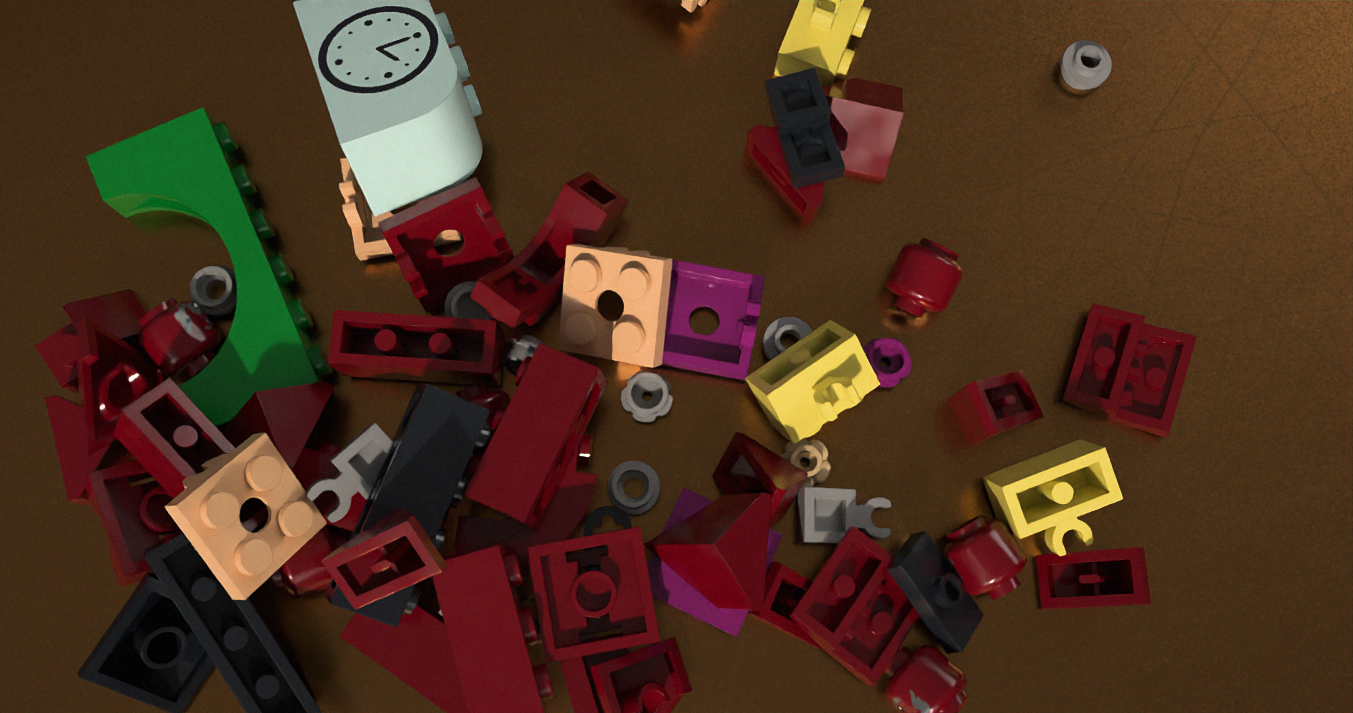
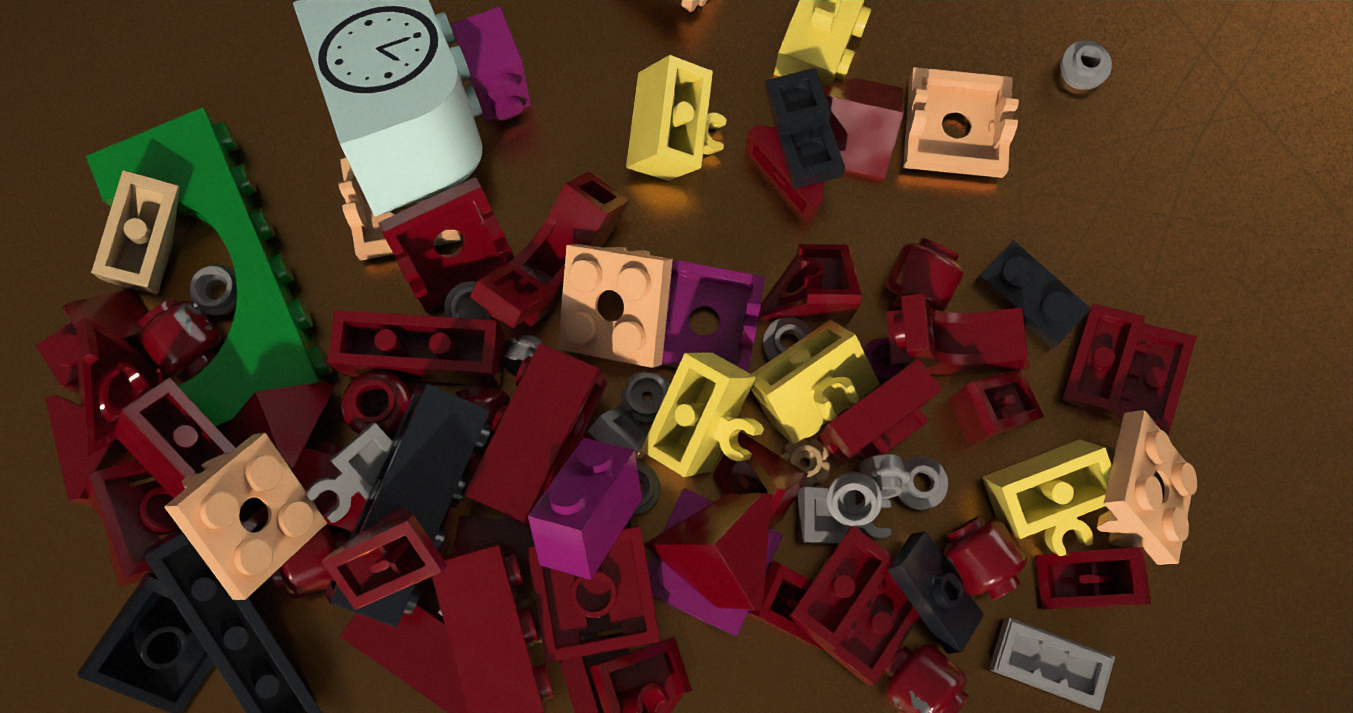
(138, 234): none -> tan slope
(366, 396): none -> dark red head
(493, 64): none -> magenta brick
(586, 508): none -> magenta brick
(620, 429): none -> light grey plate
(672, 119): none -> light yellow brick
(701, 416): none -> light yellow brick
(815, 286): none -> dark red slope
(854, 514): none -> light grey plate
(881, 417): none -> dark red brick
(887, 472): none -> light grey plate
(939, 483): none -> light grey plate
(957, 341): none -> dark red arch
(982, 100): none -> light nougat piece
(1046, 302): none -> black plate
(1052, 663): none -> light grey plate
(1135, 494): none -> light nougat piece

